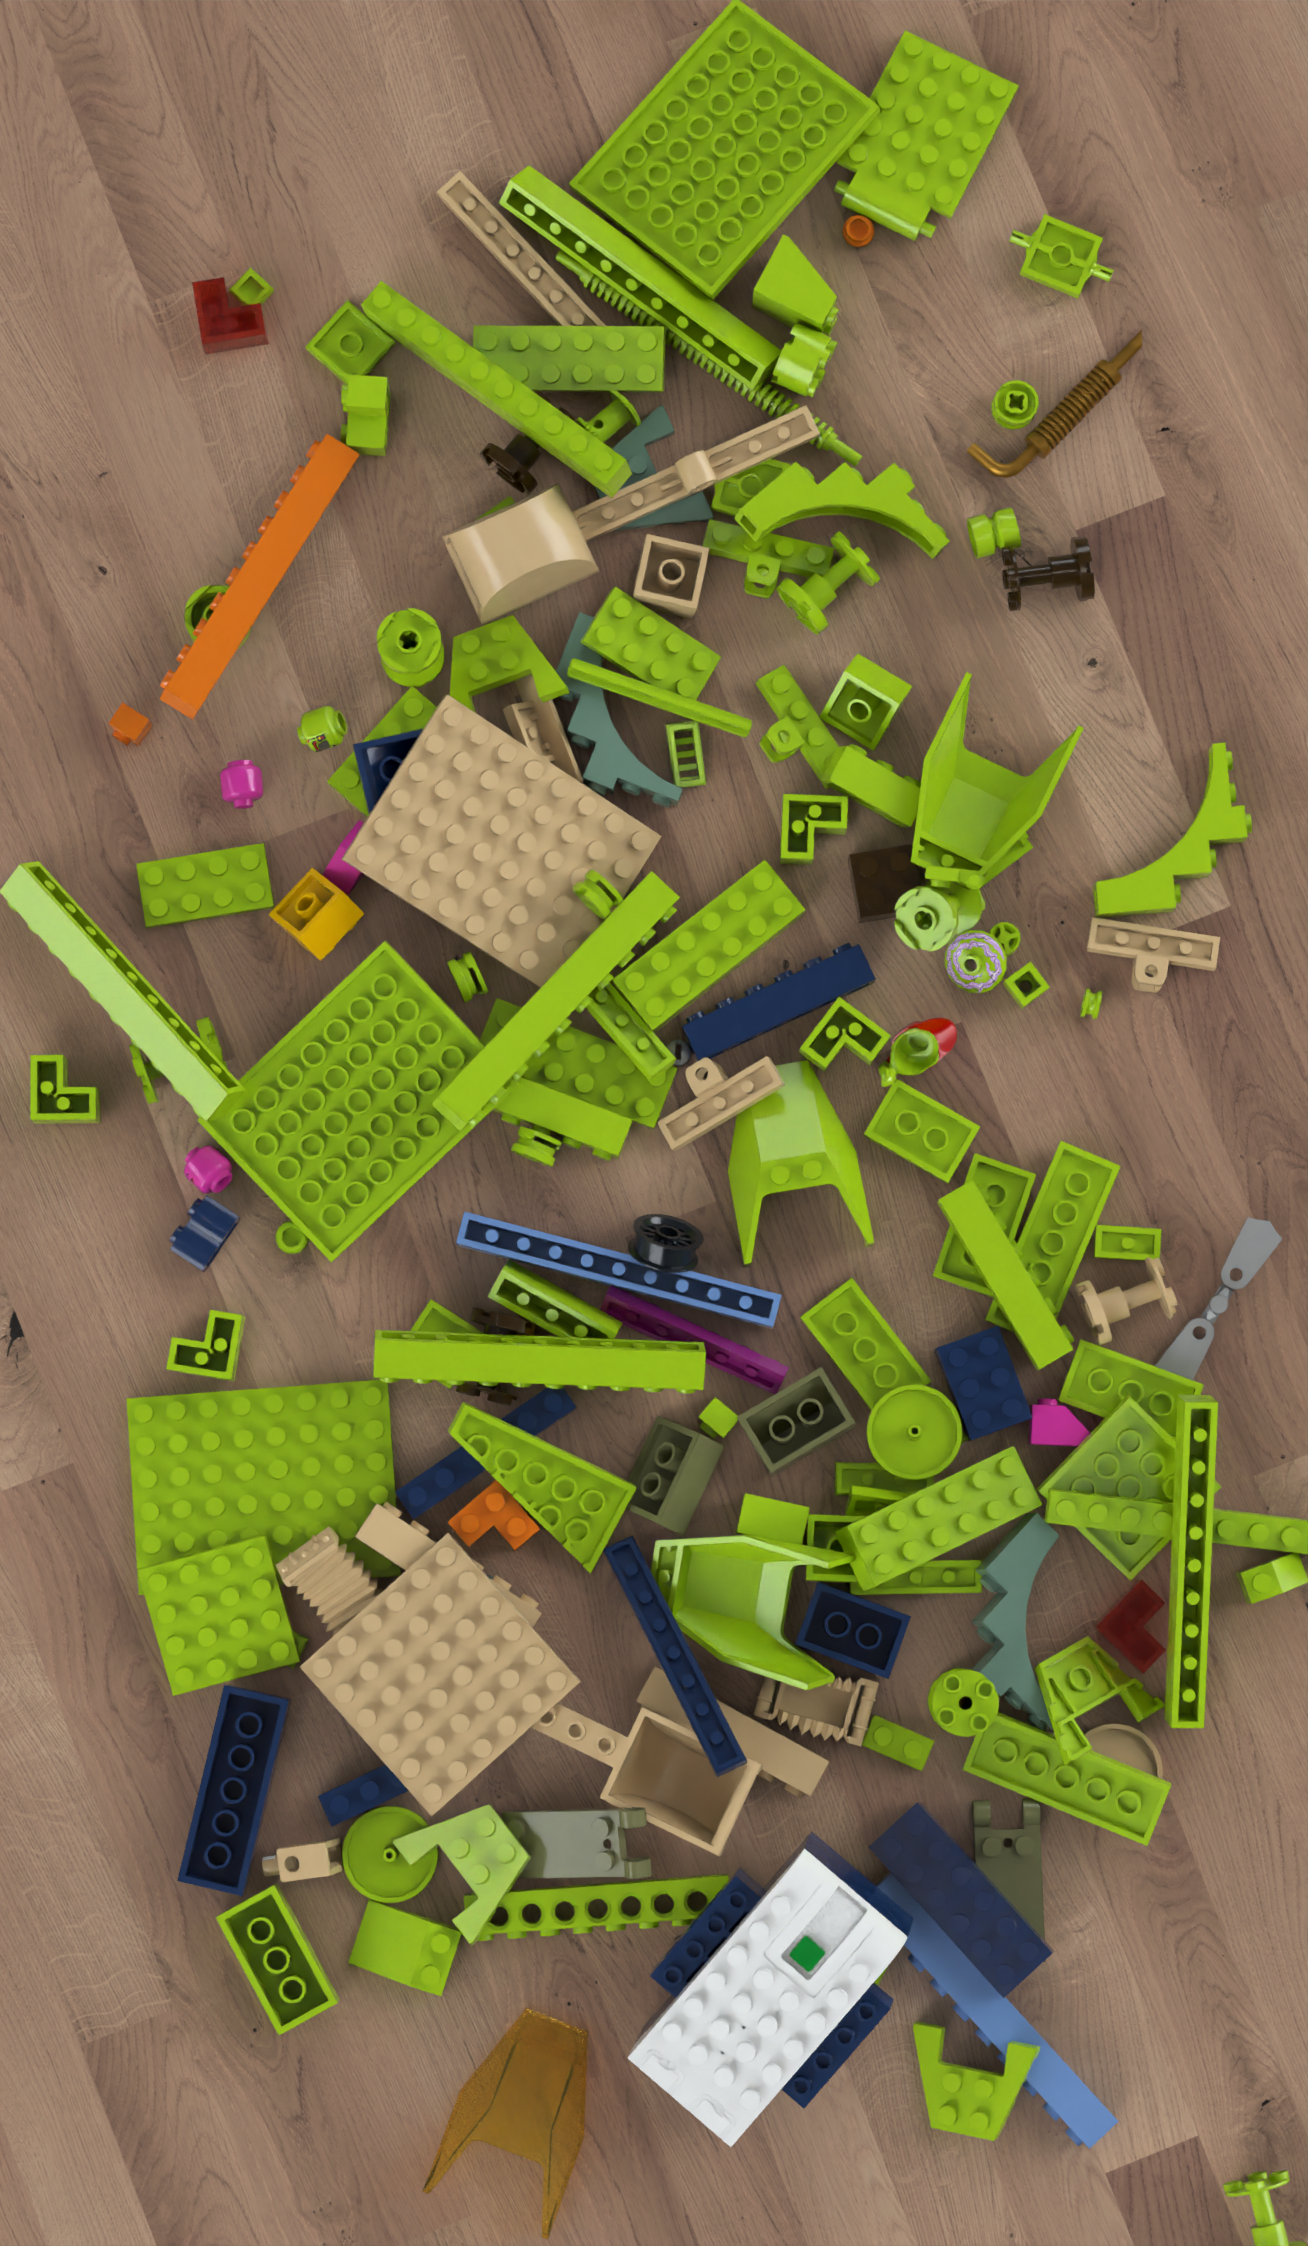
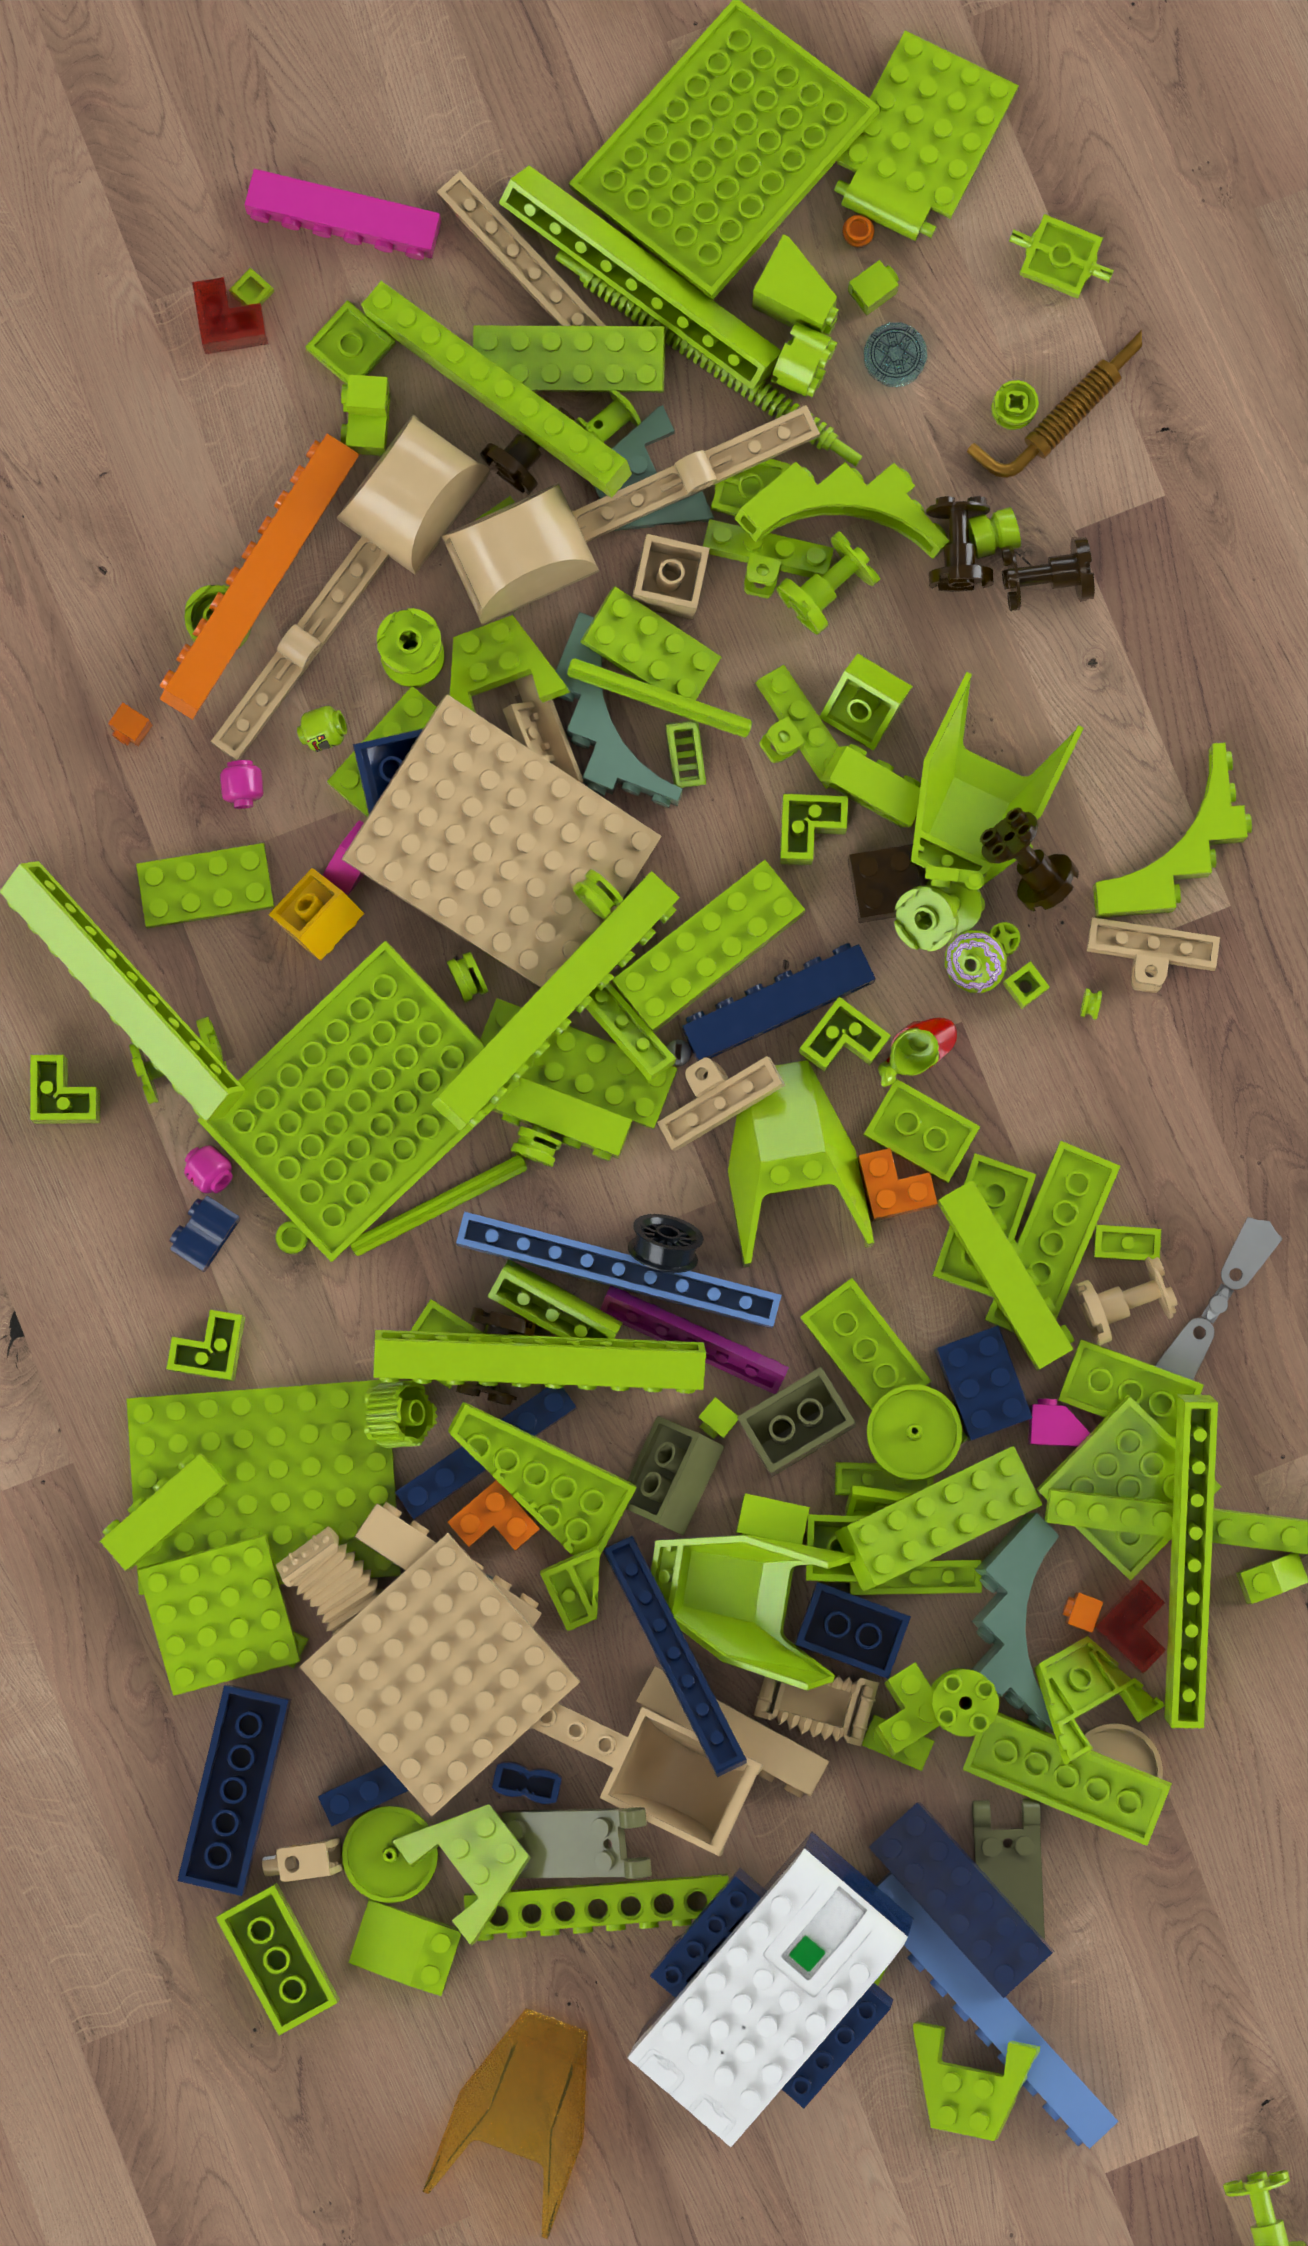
(163, 1512): none -> lime brick
(342, 214): none -> dark pink brick
(399, 1414): none -> lime brick
(400, 515): none -> tan plate
(438, 1205): none -> lime axle
(536, 1784): none -> dark blue brick
(575, 1587): none -> lime wing
(874, 287): none -> lime brick
(887, 1194): none -> orange brick
(895, 354): none -> clear light blue tile
(916, 1716): none -> lime brick
(960, 561): none -> dark brown piece
(1044, 878): none -> dark brown piece
(1082, 1611): none -> orange plate

